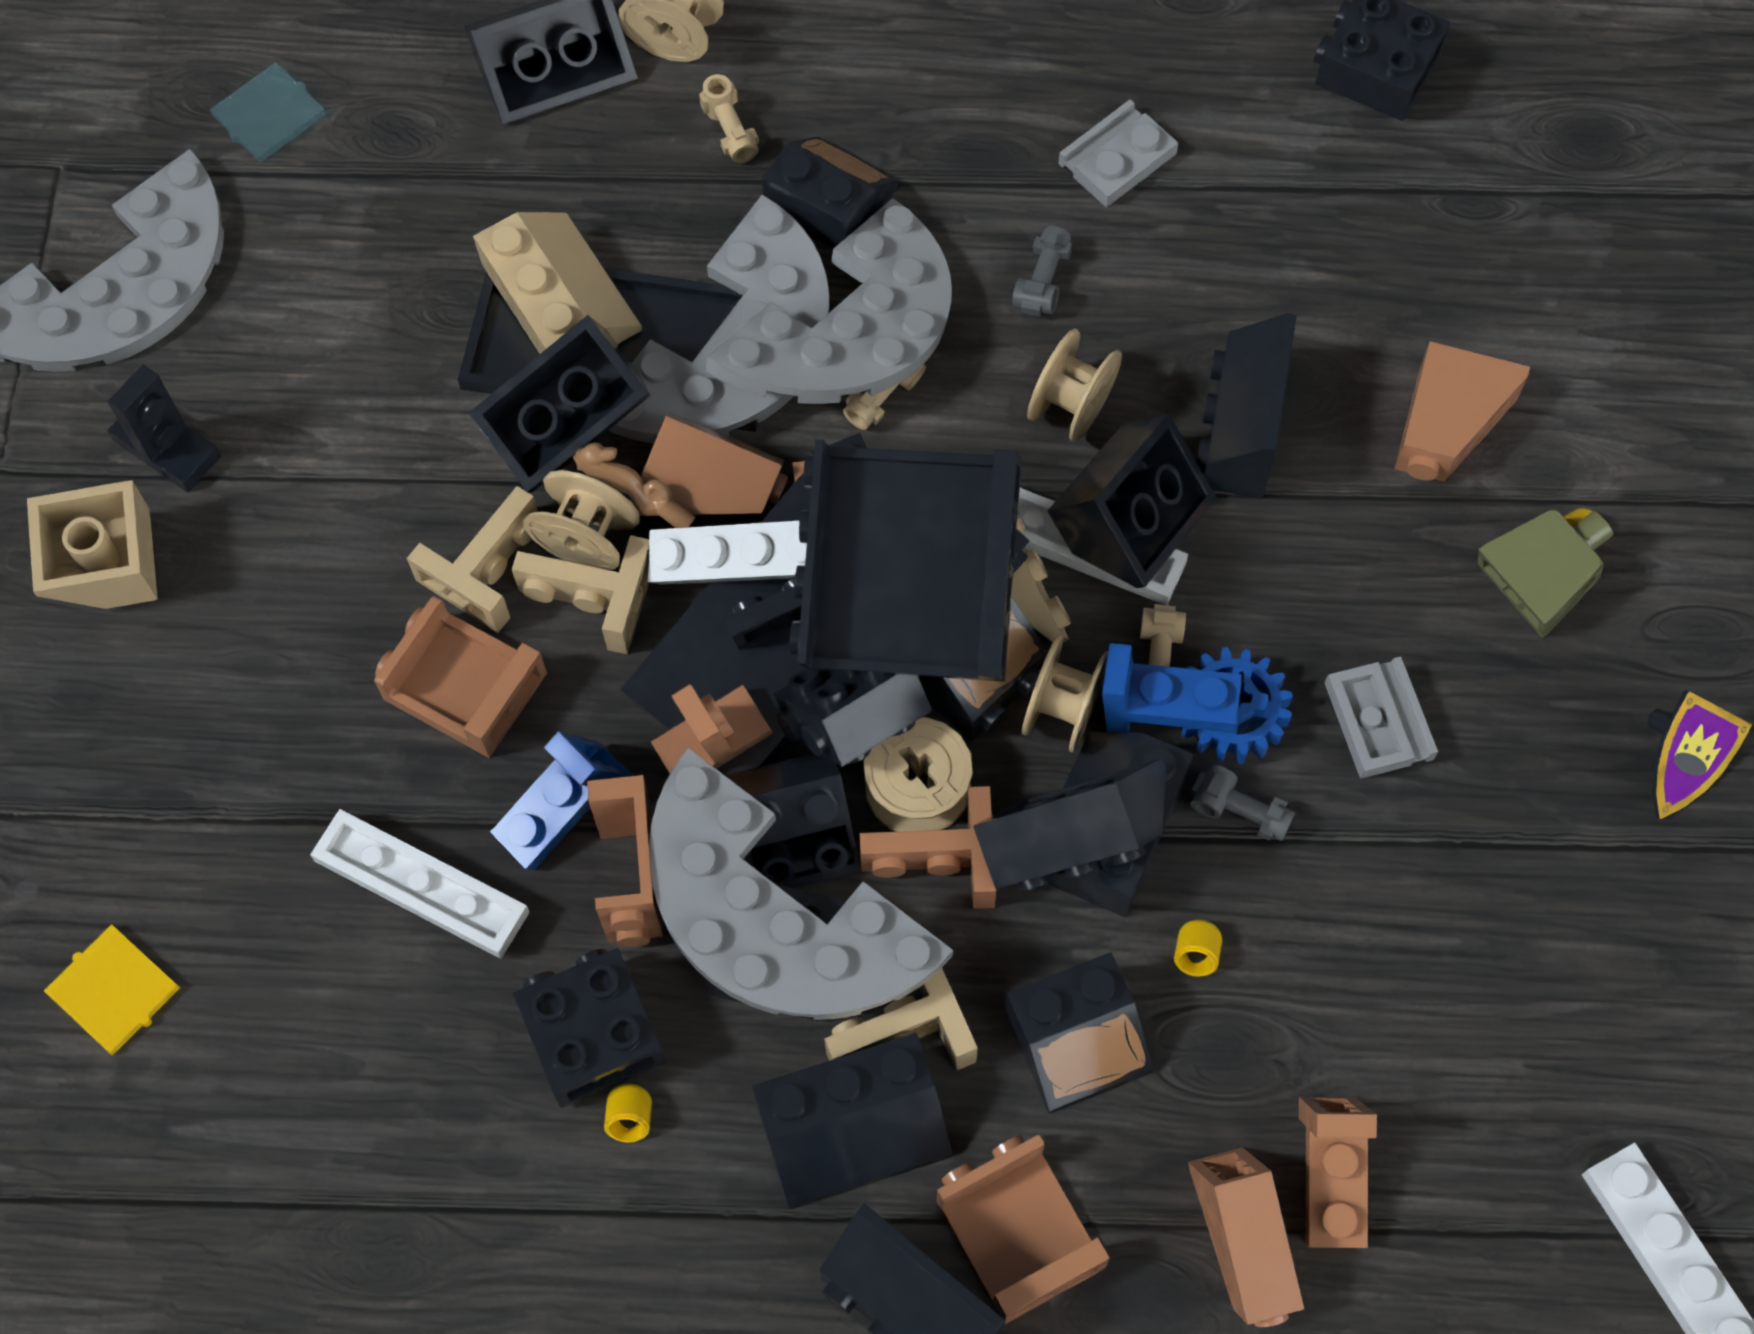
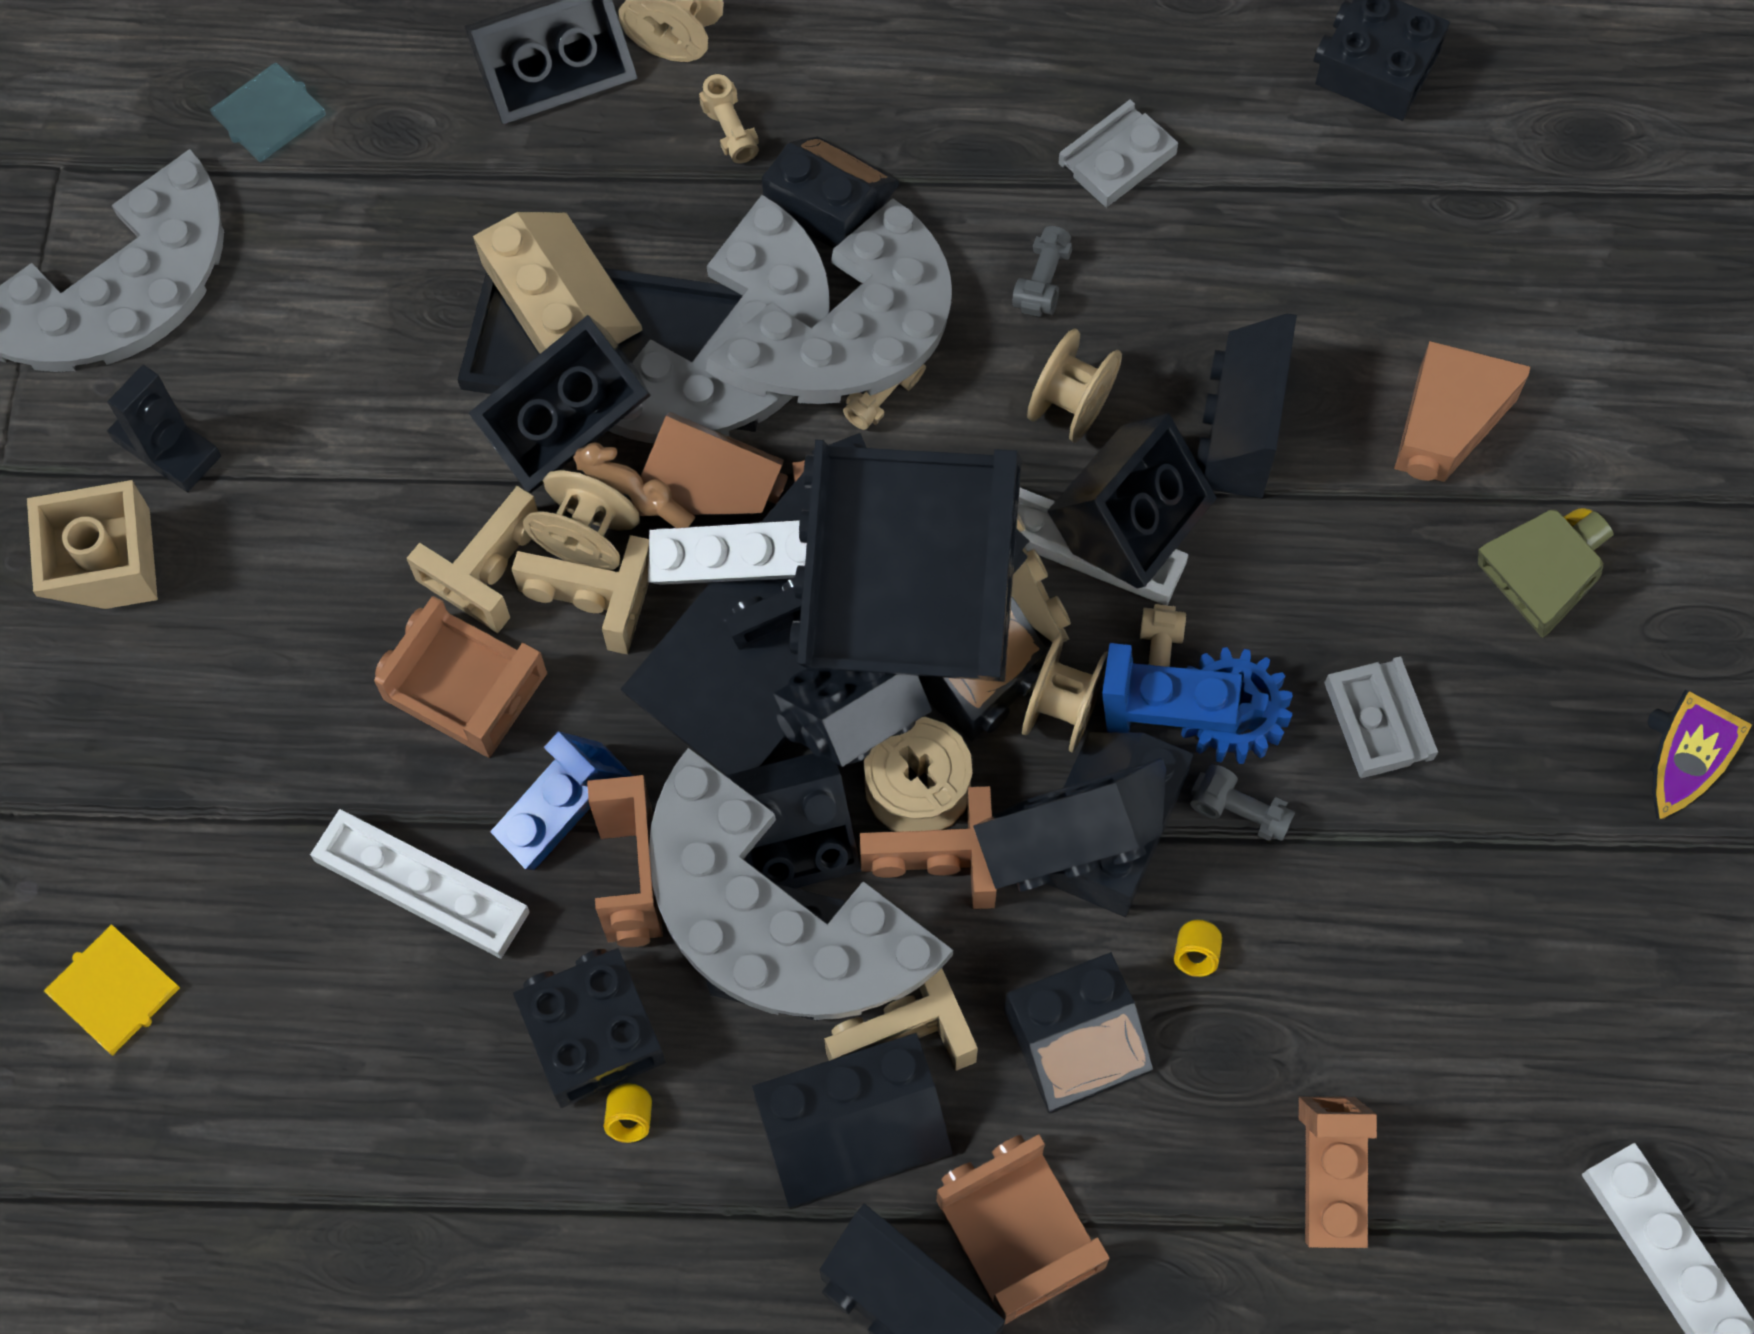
(712, 728): nougat bracket -> none
(1248, 1236): nougat slope -> none

